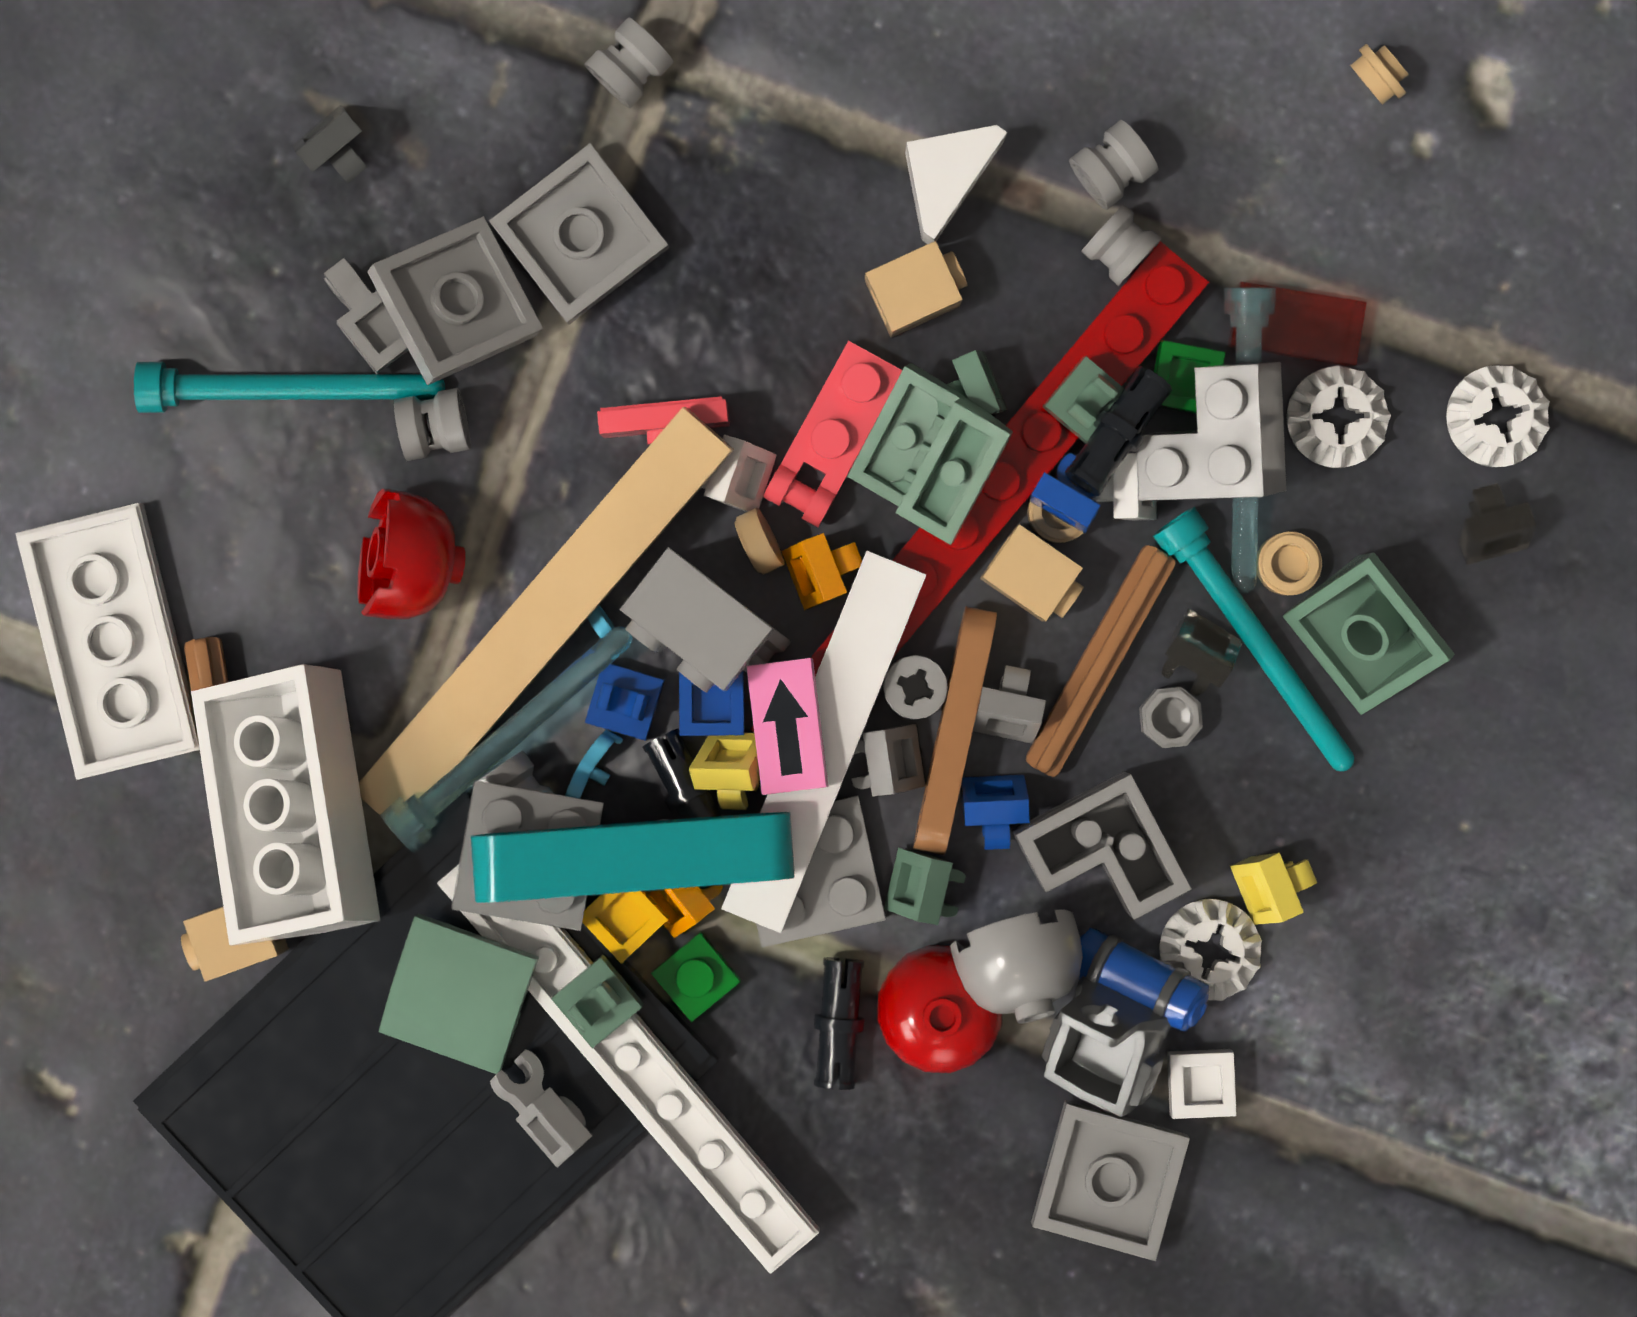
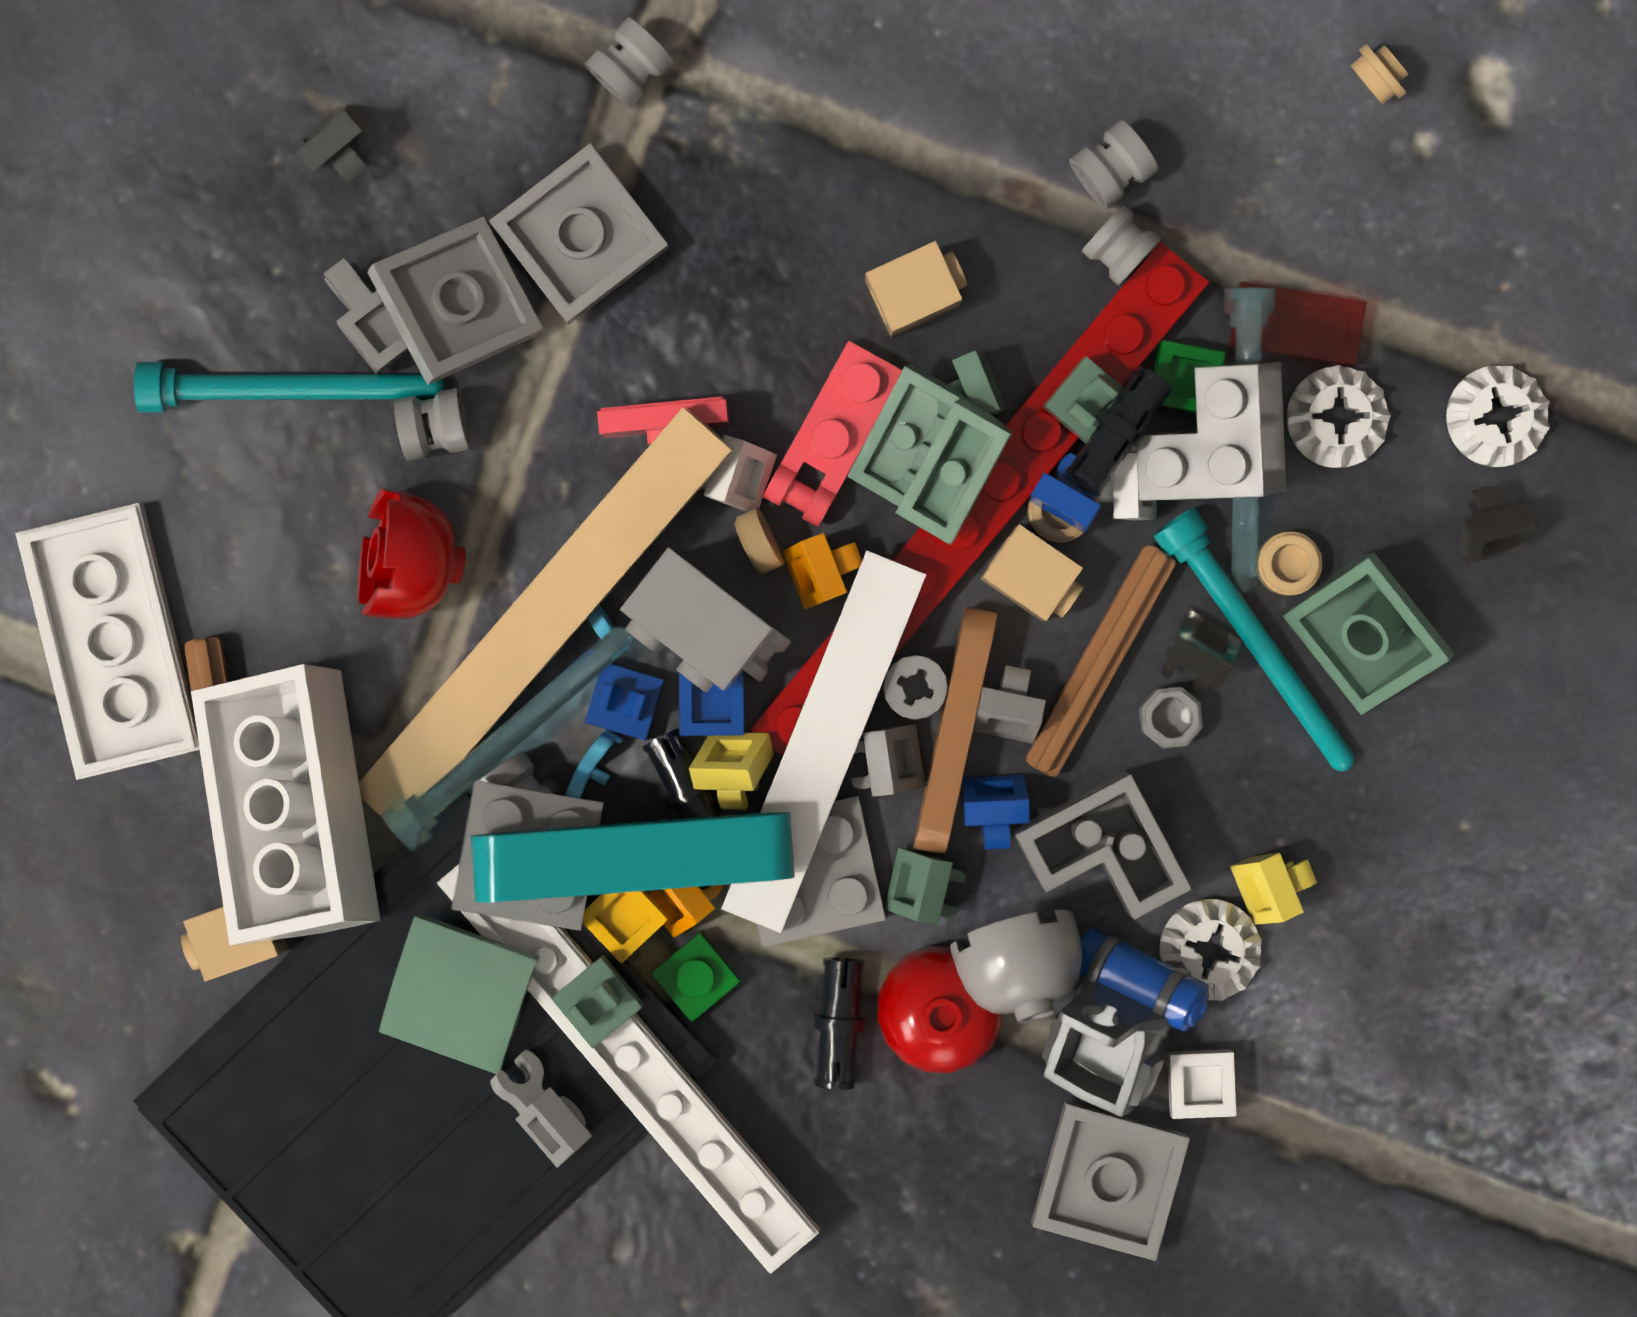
(787, 726): bright pink tile -> none
(945, 172): white slope -> none

